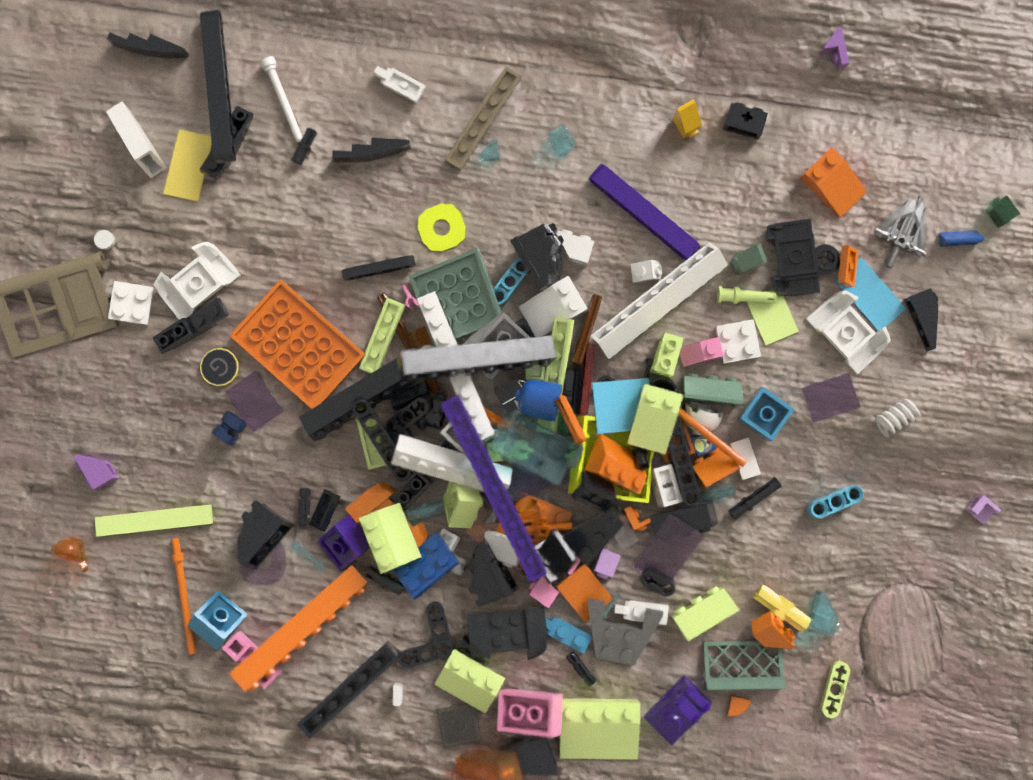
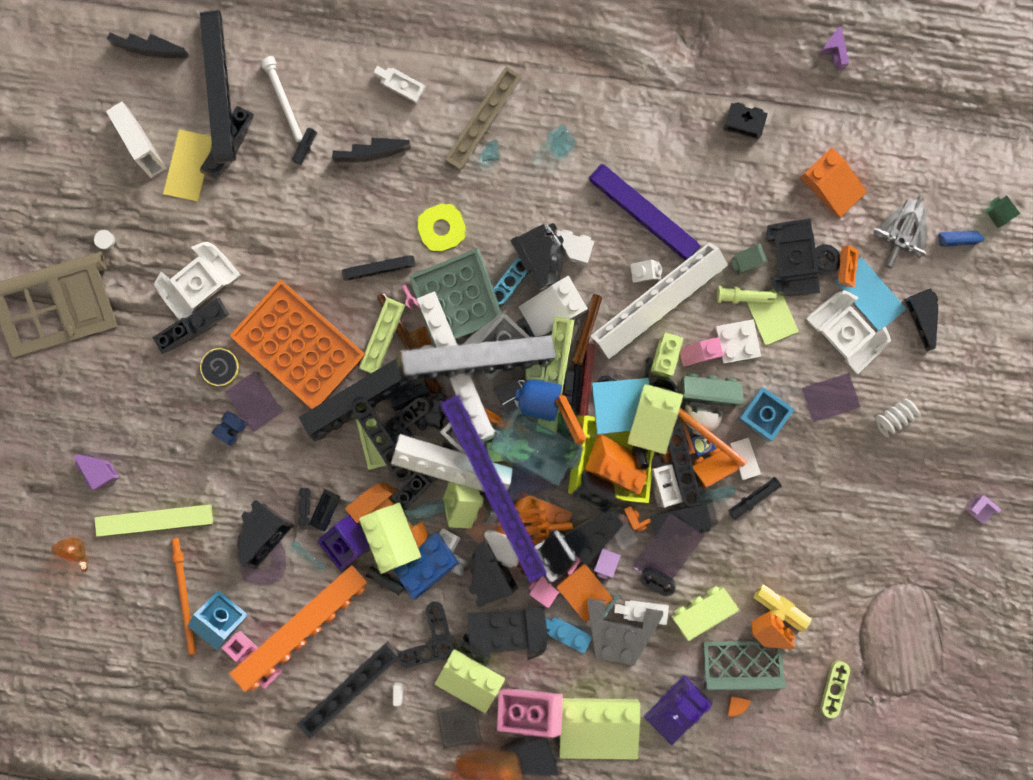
(130, 303): white plate -> none
(581, 669): black axle -> none
(687, 119): yellow slope -> none
(823, 615): clear light blue slope -> none
(843, 498): medium azure beam -> none

